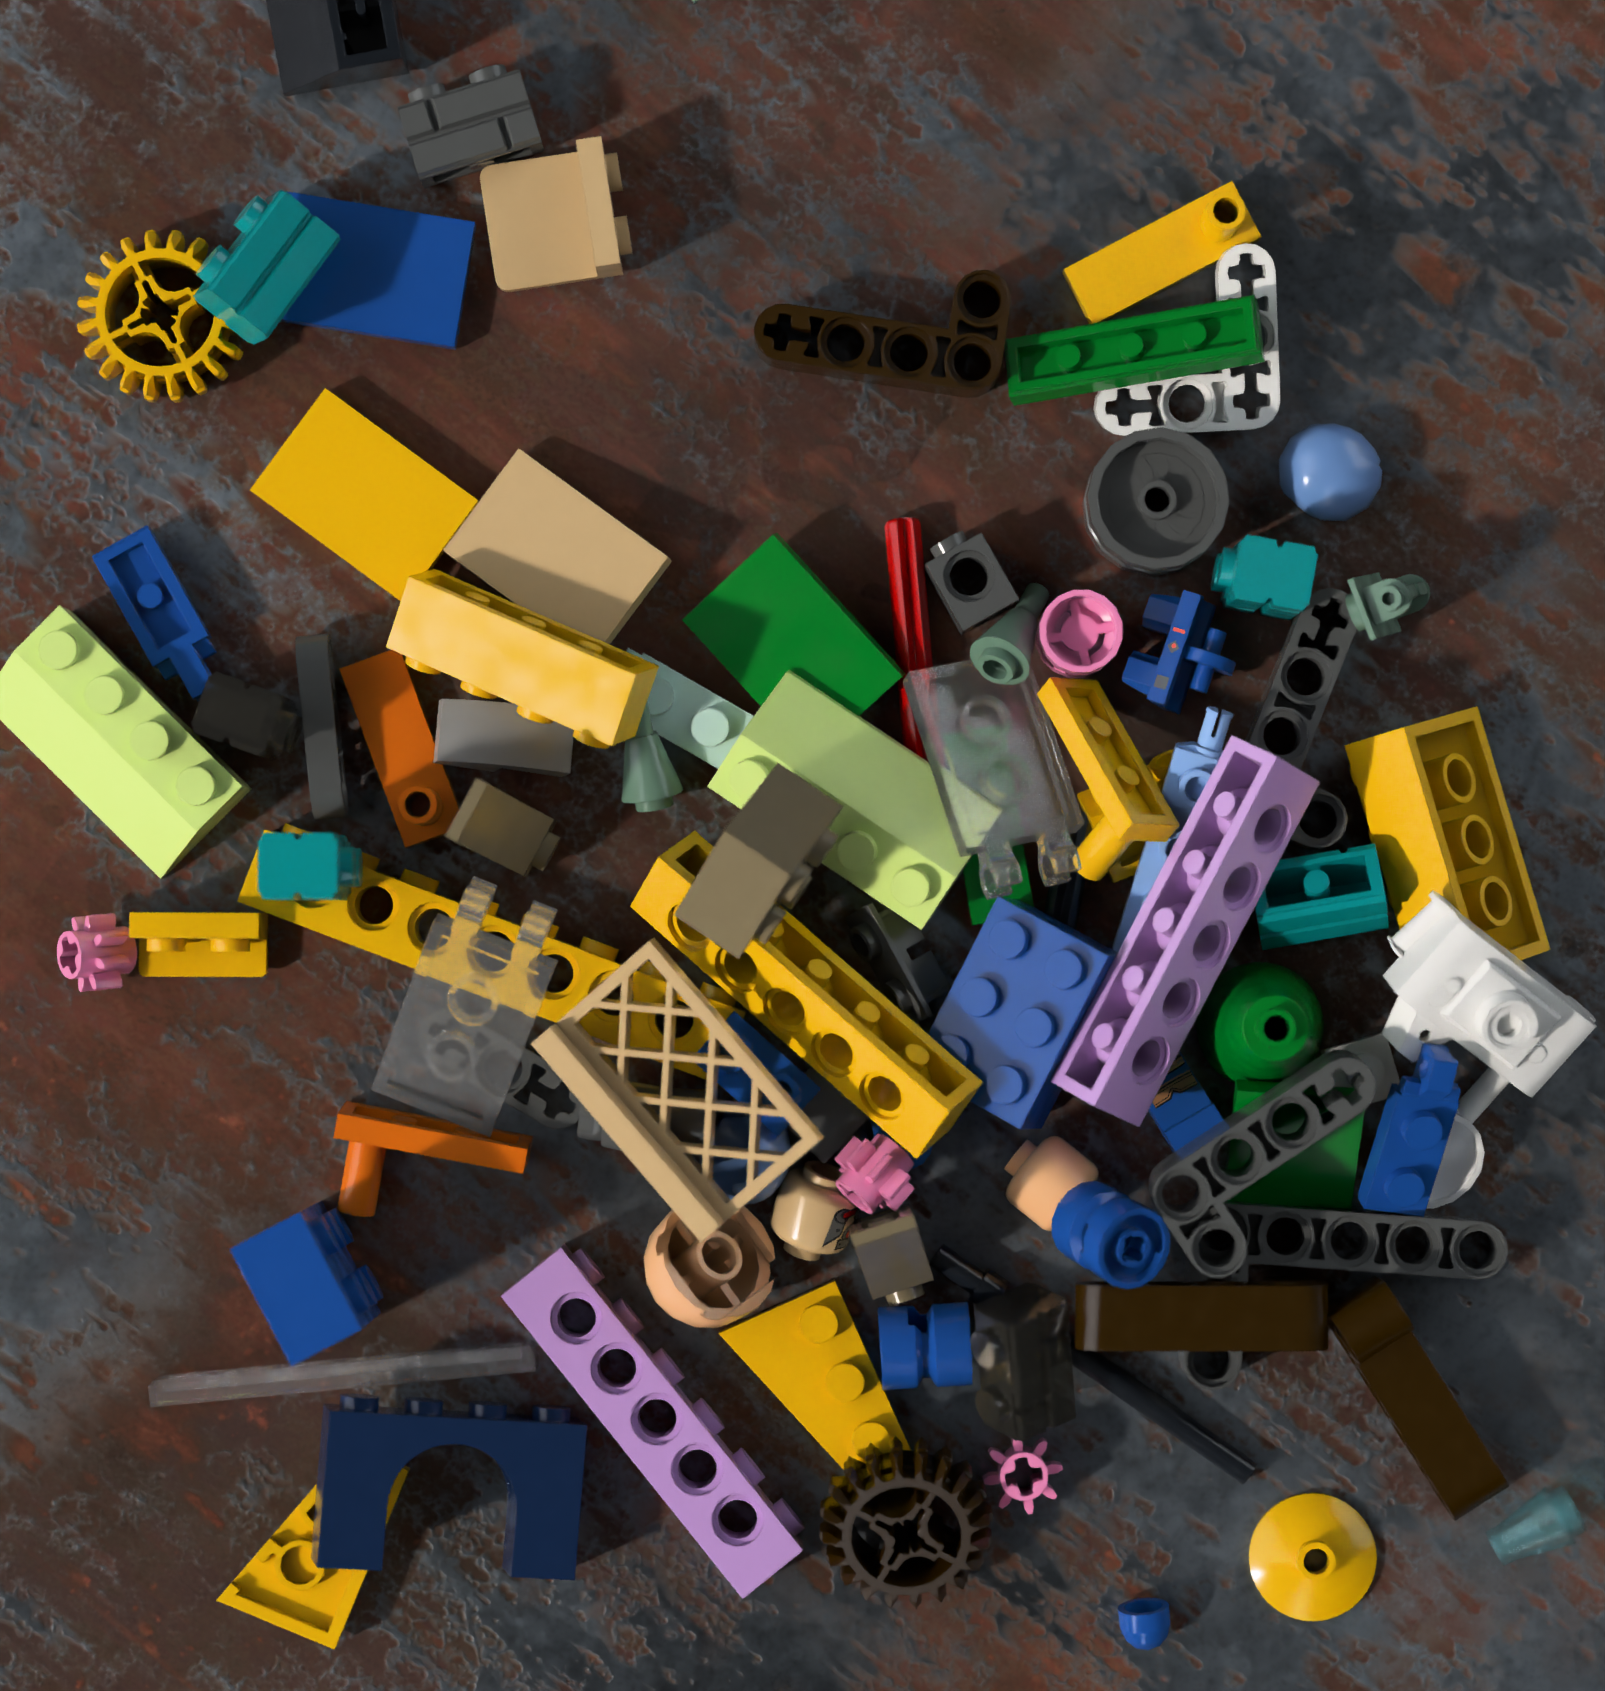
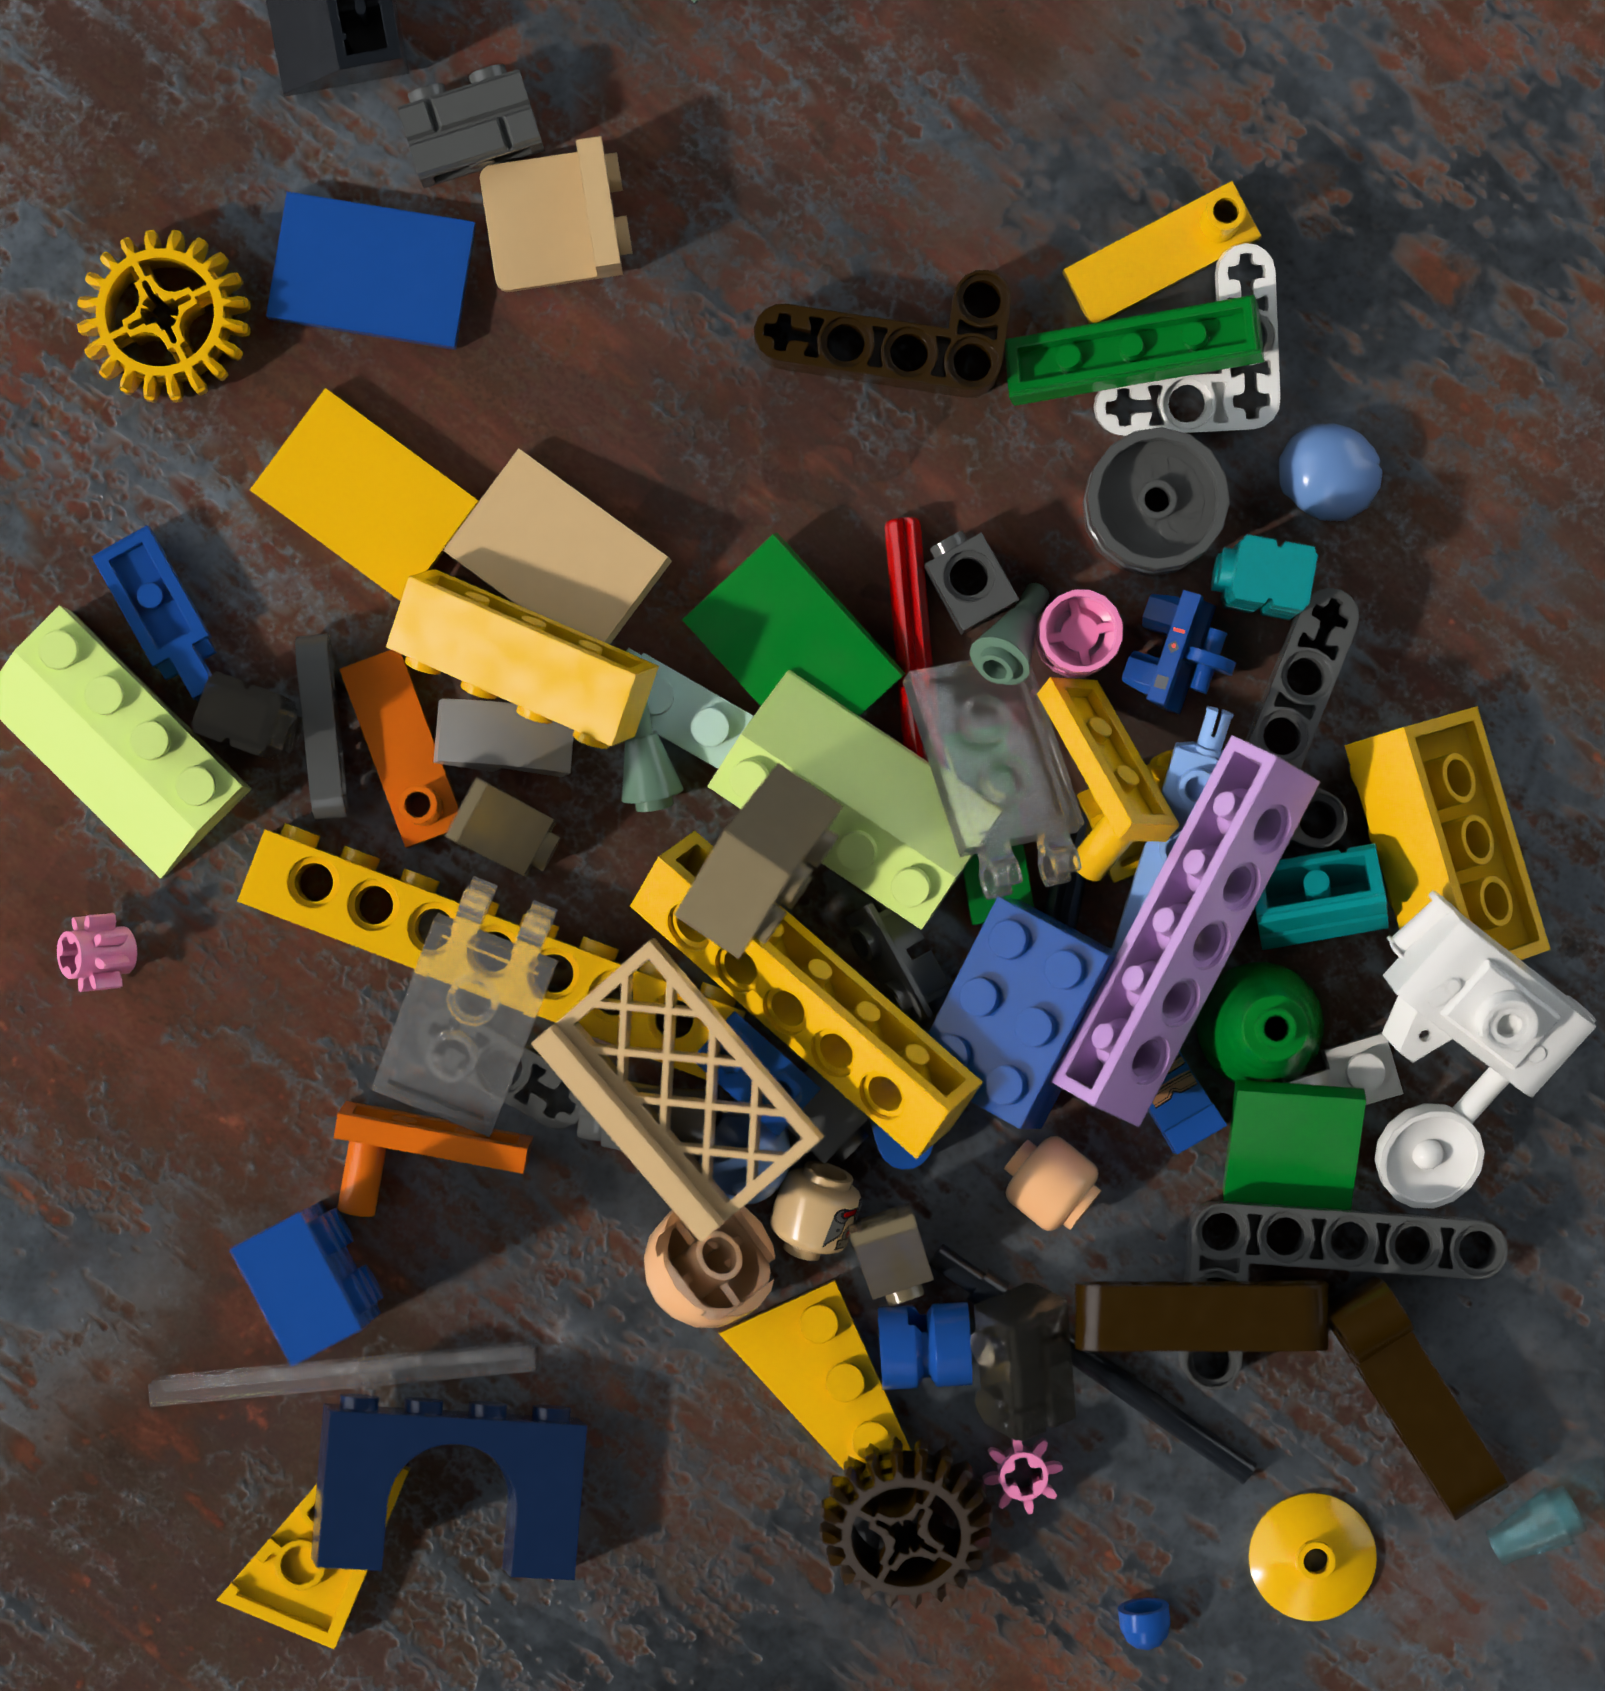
(201, 944): yellow bracket -> none
(265, 265): teal brick -> none
(307, 866): teal brick -> none
(742, 1557): lavender brick -> none
(874, 1173): bright pink gear -> none
(1111, 1234): blue wheel -> none
(1268, 1151): dark grey beam -> none
(1379, 603): sand green hinge -> none
(1412, 1136): blue hinge -> none

